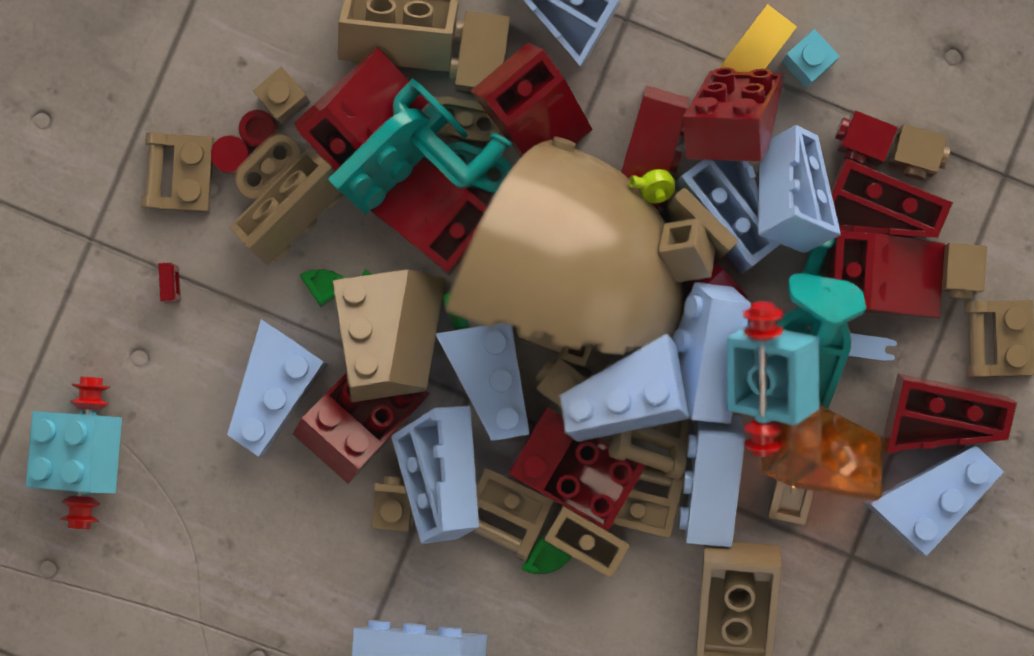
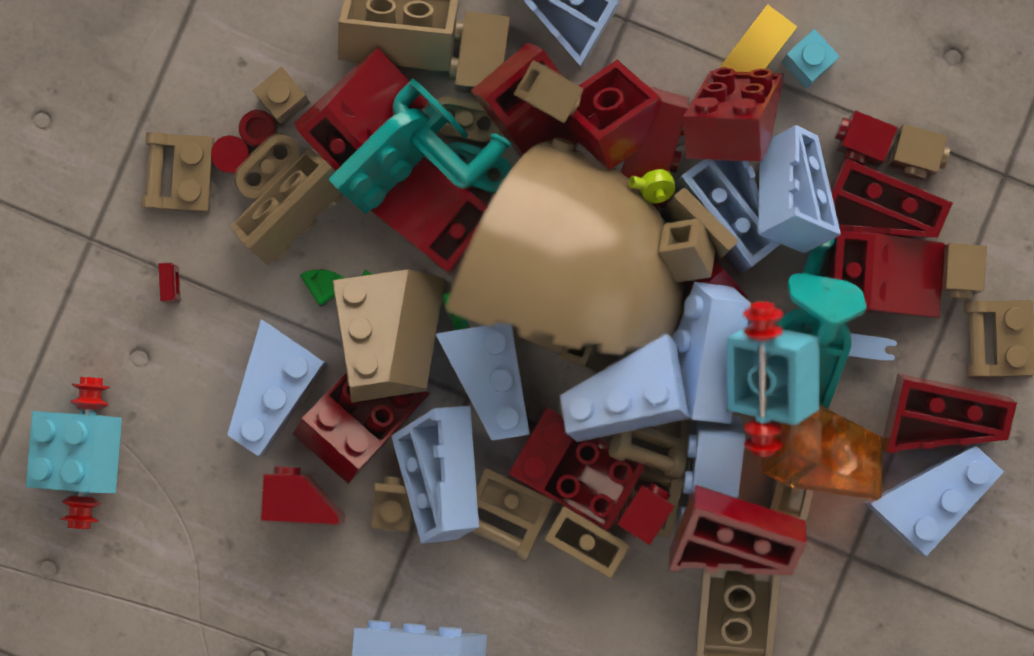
(297, 498): none -> dark red slope
(545, 558): green tile -> none
(549, 91): none -> dark tan brick
(557, 380): dark tan brick -> none
(613, 114): none -> dark red slope
(646, 512): none -> dark red brick
(736, 535): none -> dark red wedge

